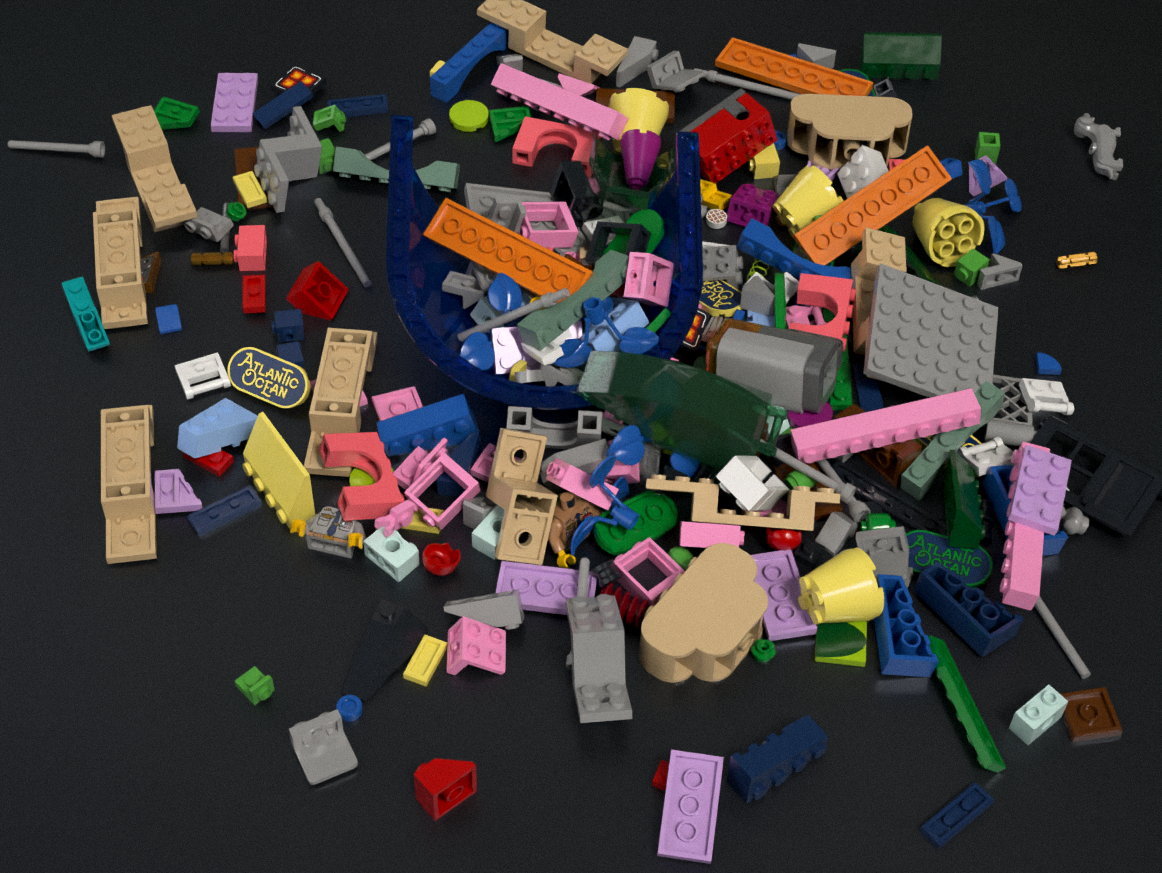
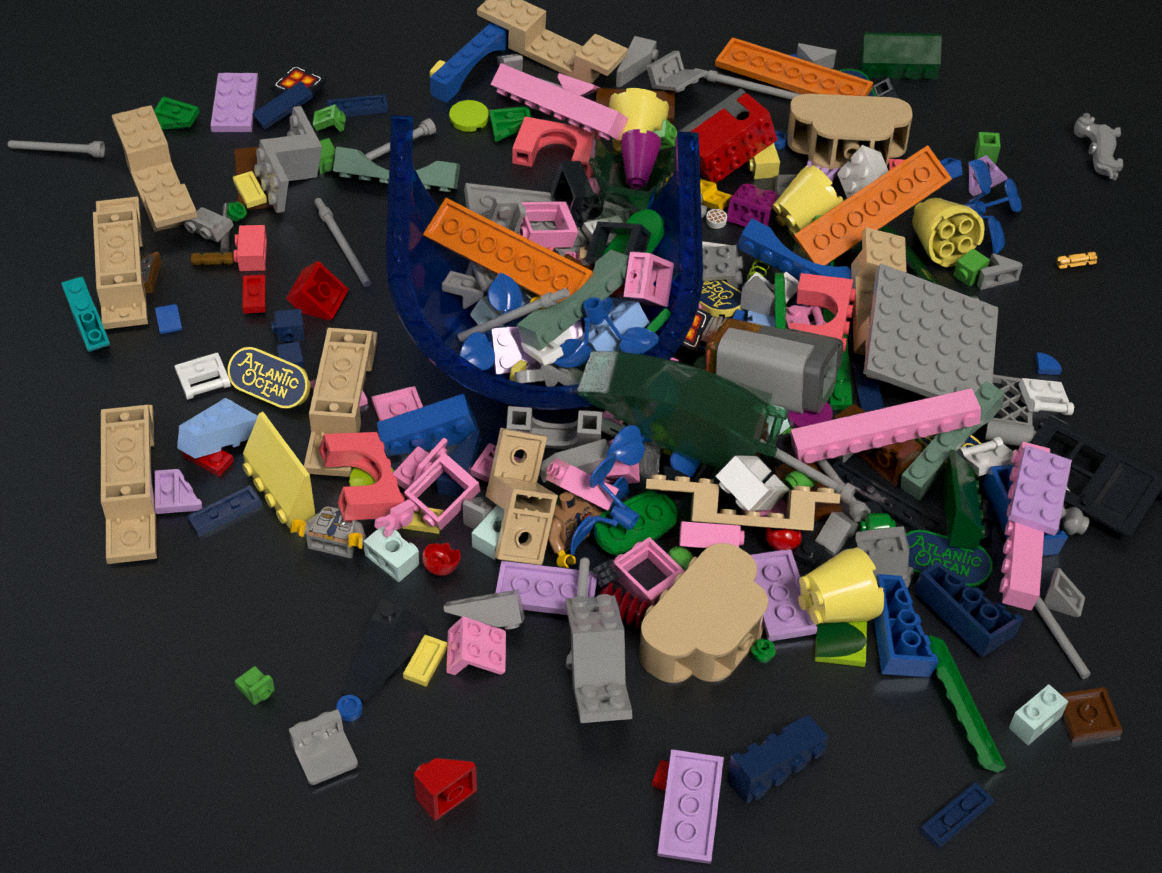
(667, 134): none -> bright green bracket
(1063, 595): none -> light grey slope

